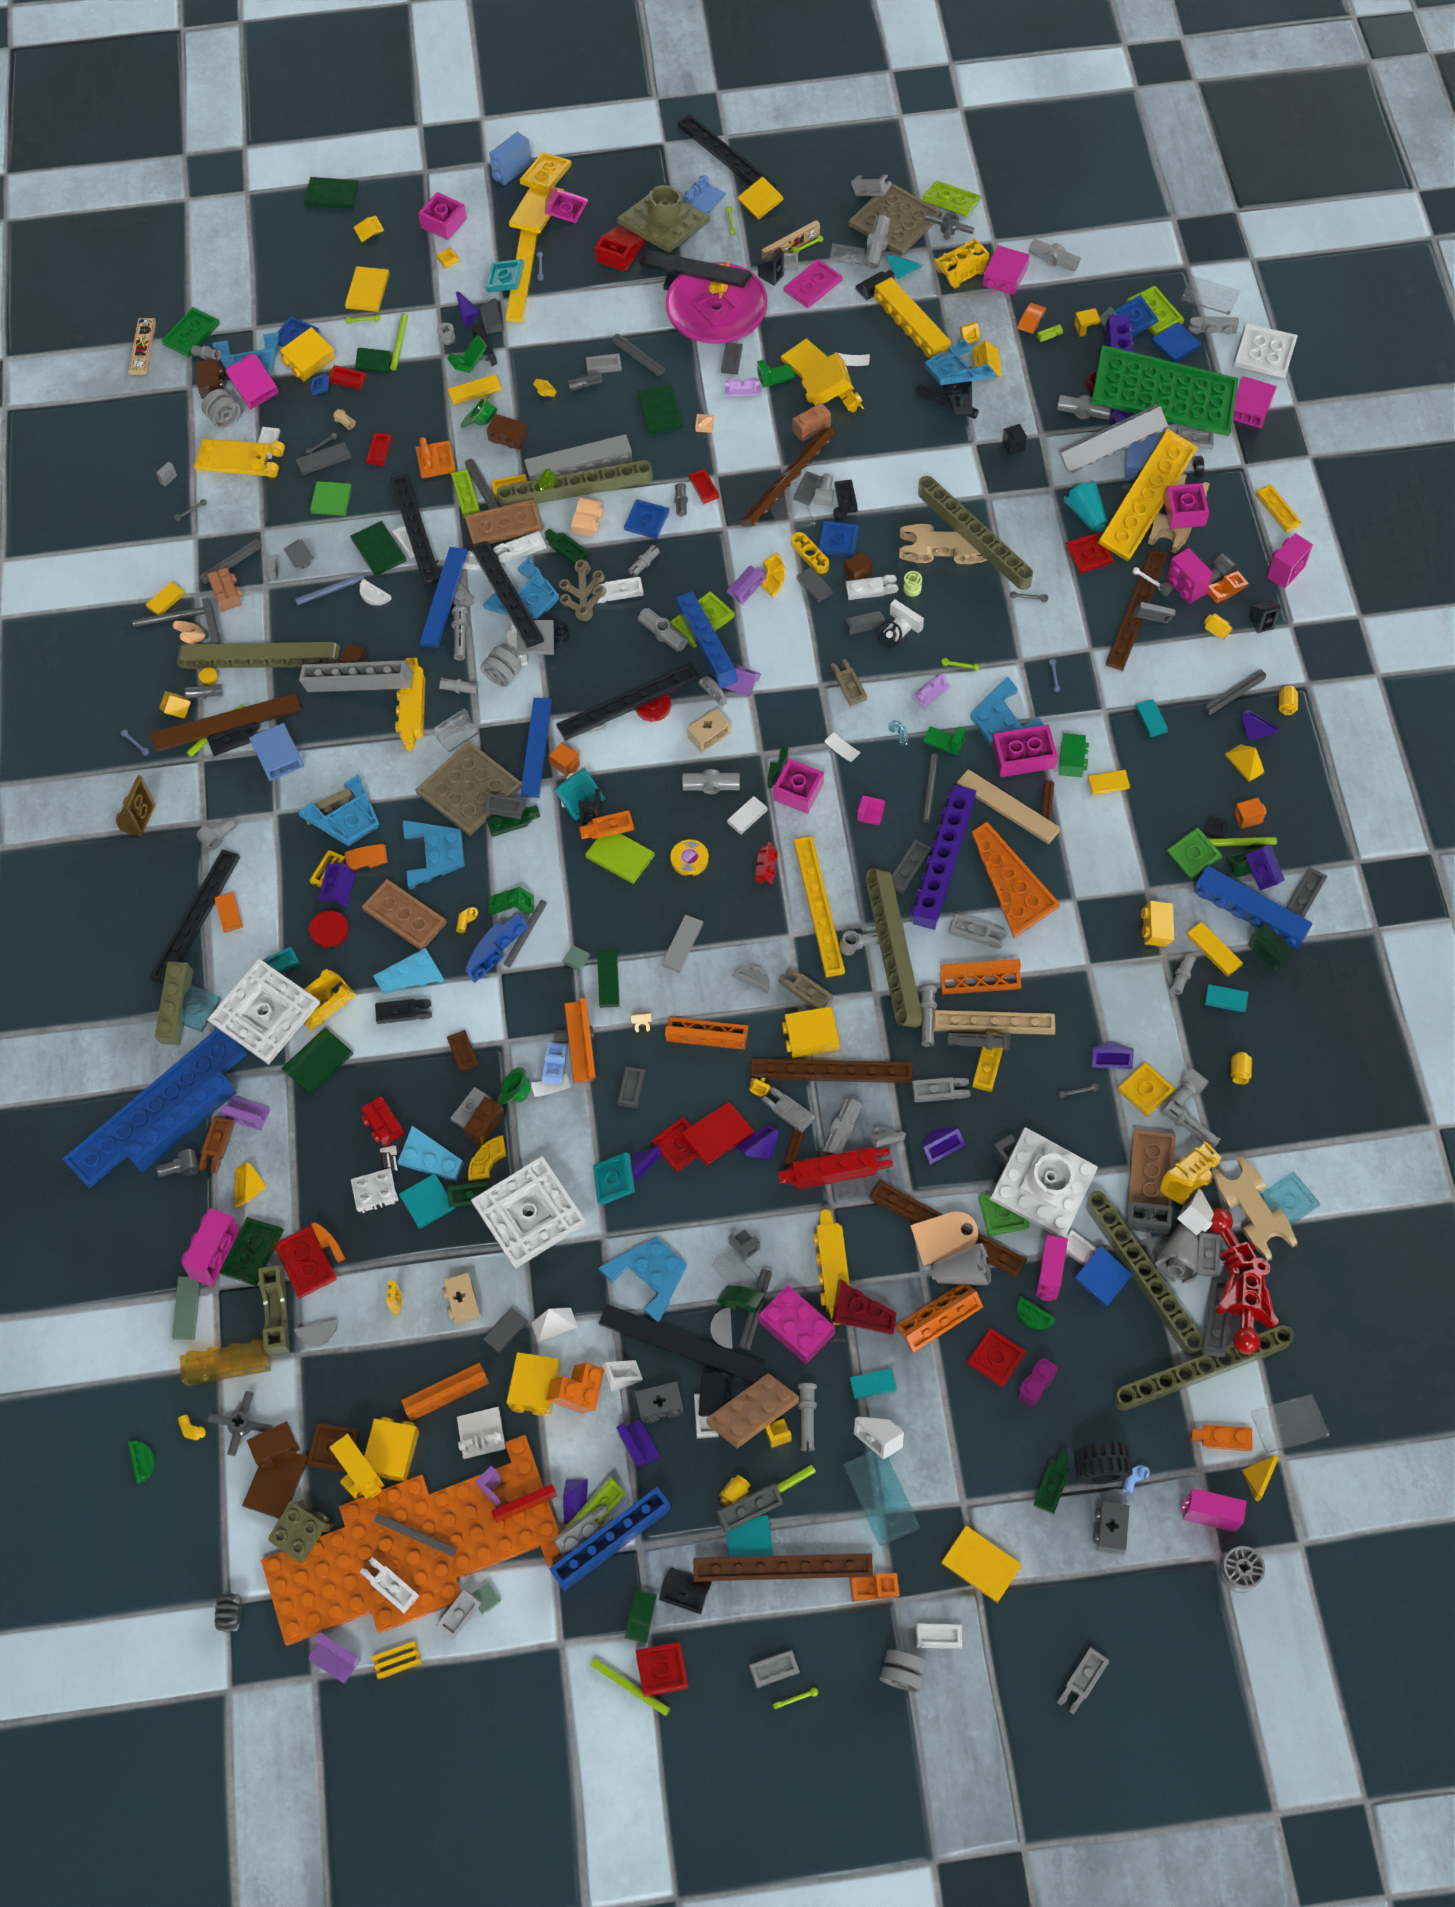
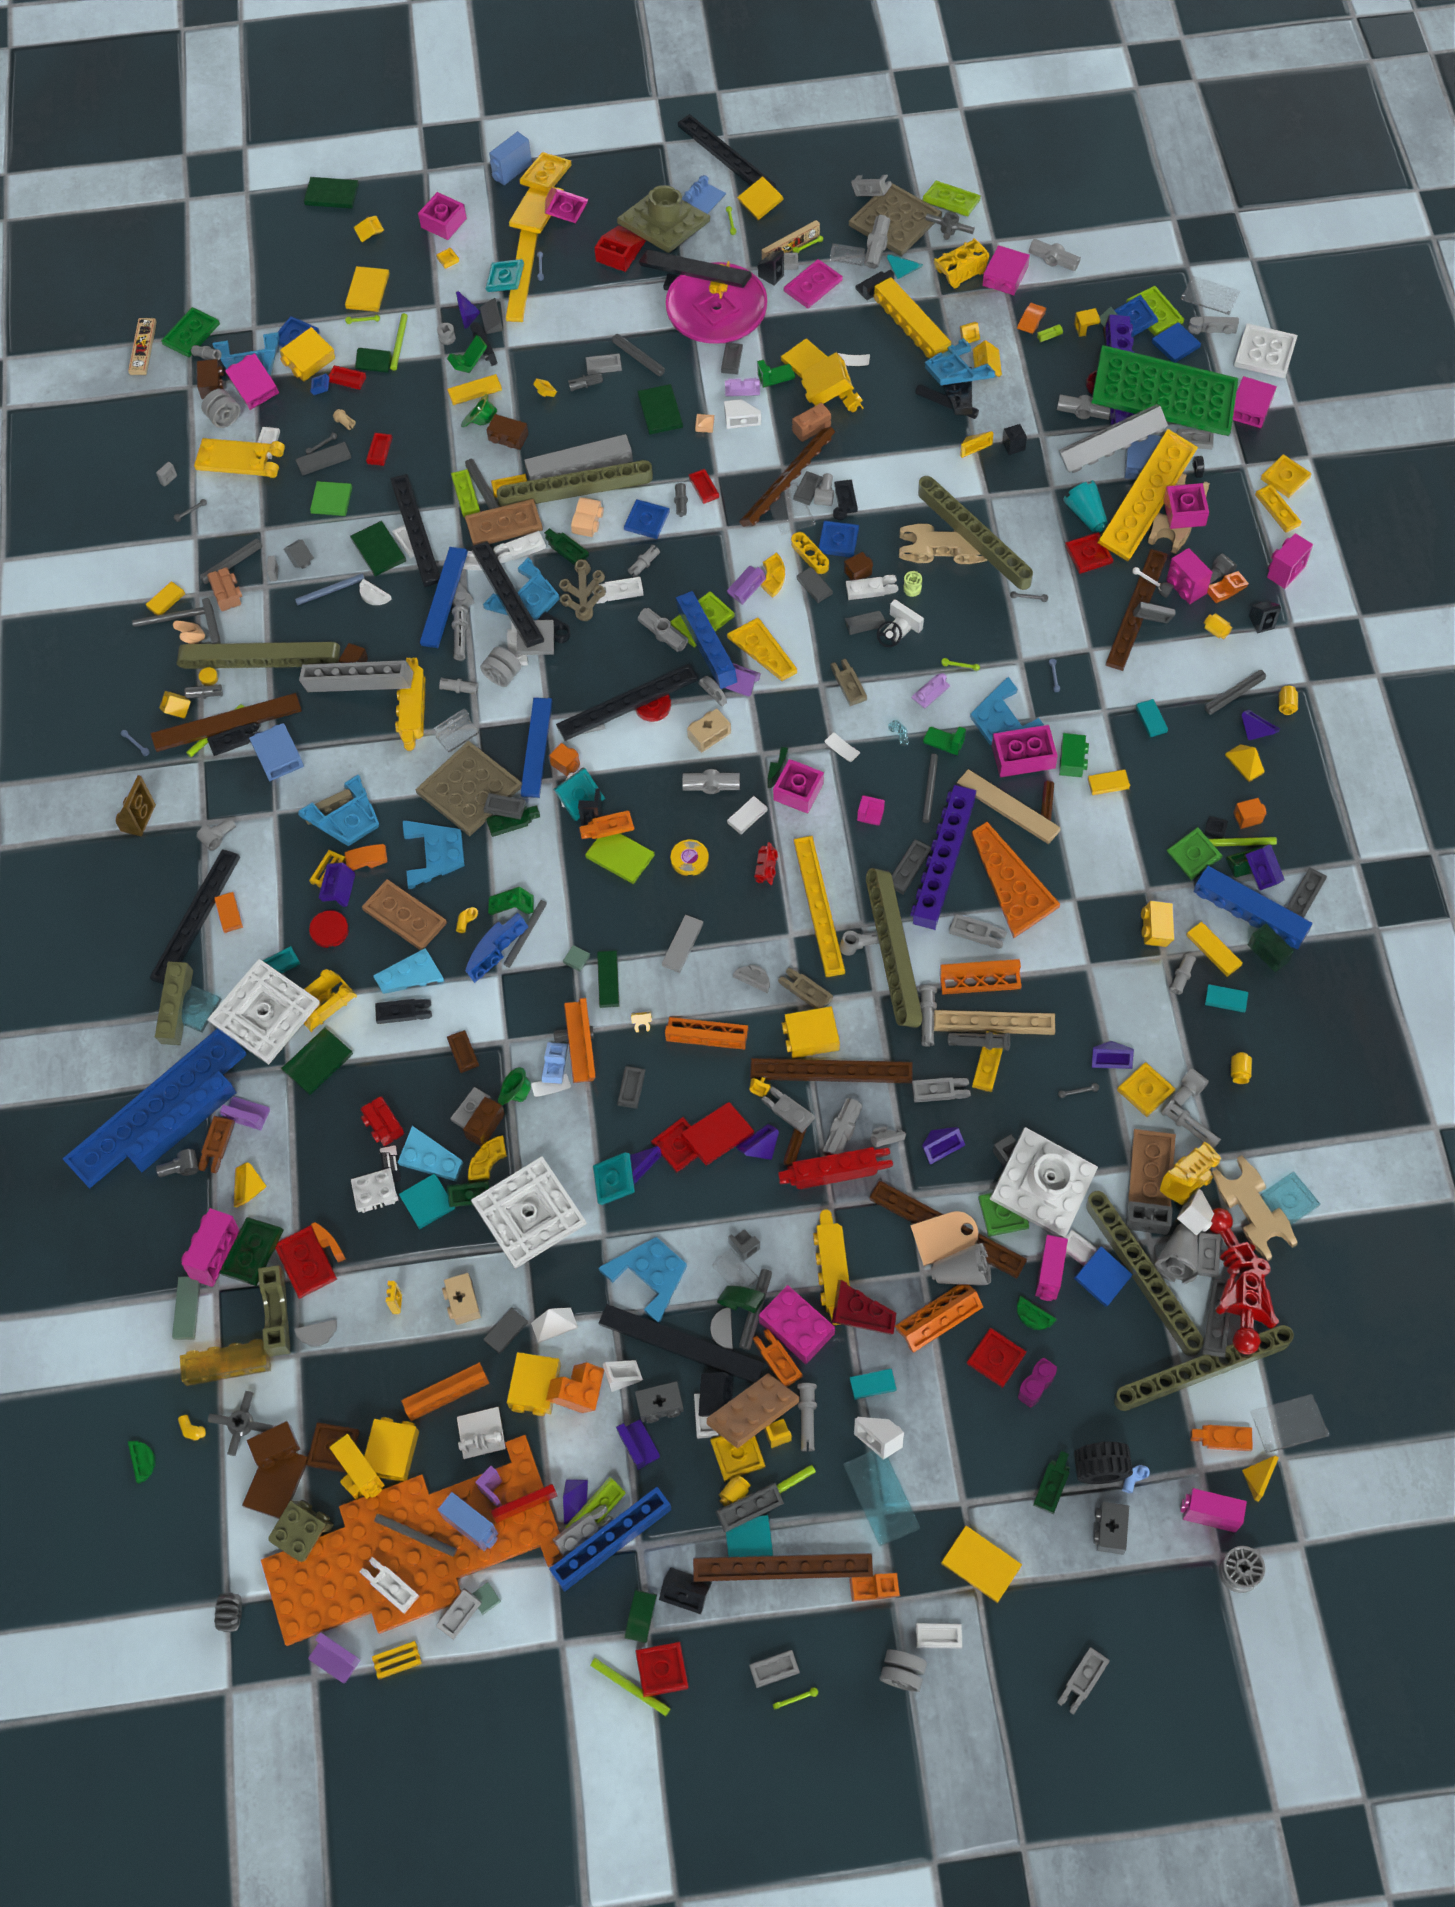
(435, 458): orange plate -> none
(468, 1522): none -> medium blue brick
(547, 480): clear neon green tile -> none
(735, 1460): none -> yellow tile
(741, 414): none -> white slope
(763, 648): none -> yellow wing
(778, 1359): none -> orange hinge
(975, 443): none -> yellow slope
(1286, 476): none -> yellow tile

